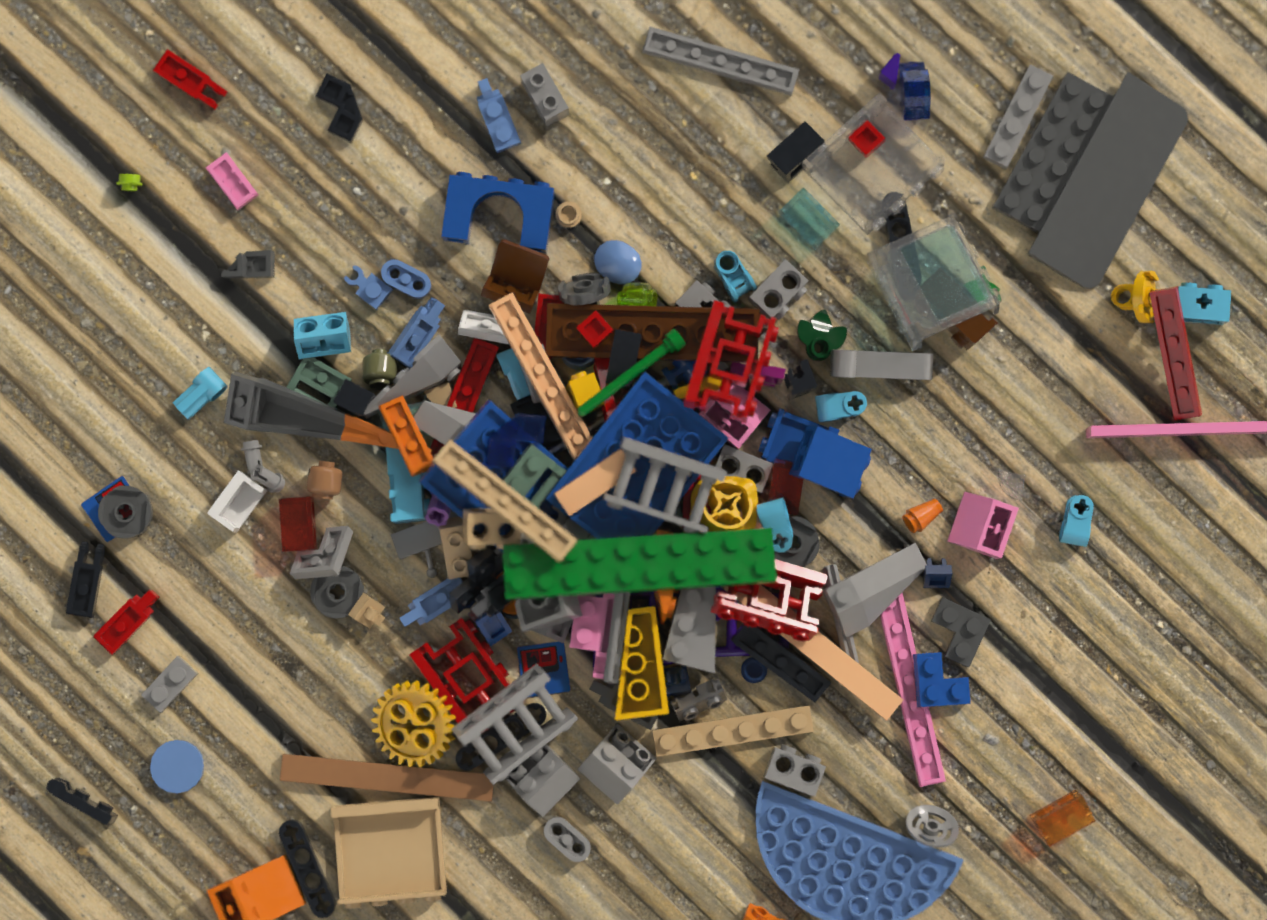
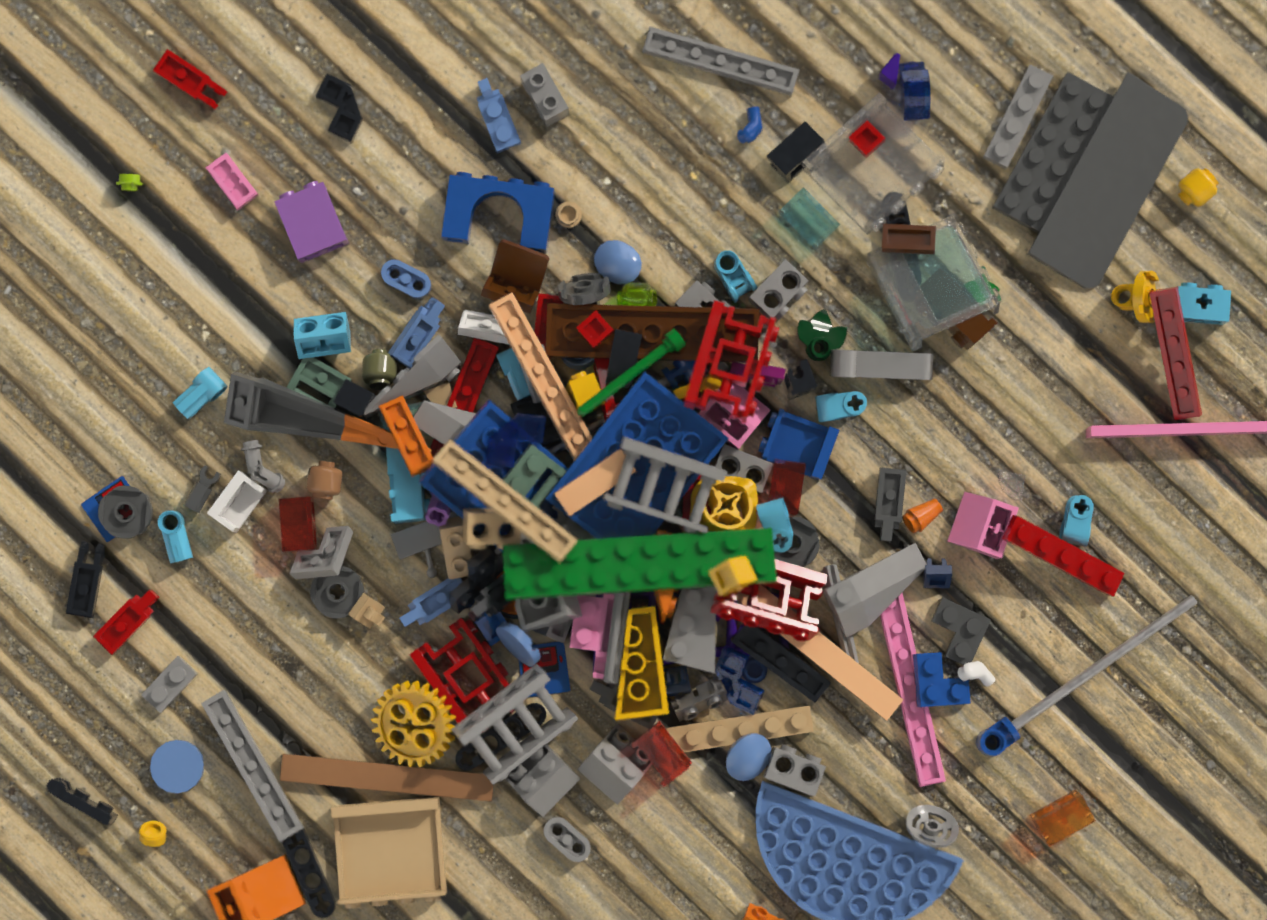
(152, 834): none -> yellow tile
(175, 540): none -> medium azure piece
(201, 490): none -> dark grey bar
(252, 265): dark grey slope -> none
(252, 765): none -> light grey plate
(311, 221): none -> medium lavender panel
(371, 289): medium blue plate -> none
(518, 643): none -> medium blue tile
(663, 752): none -> clear red panel
(732, 575): none -> yellow panel
(739, 692): none -> clear blue tile
(748, 757): none -> medium blue hat
(753, 128): none -> blue arm
(831, 461): blue panel -> none
(889, 501): none -> dark grey hinge
(908, 239): none -> reddish brown tile
(976, 670): none -> white arm
(1006, 730): none -> flat silver piece
(1063, 555): none -> red plate
(1198, 187): none -> yellow head

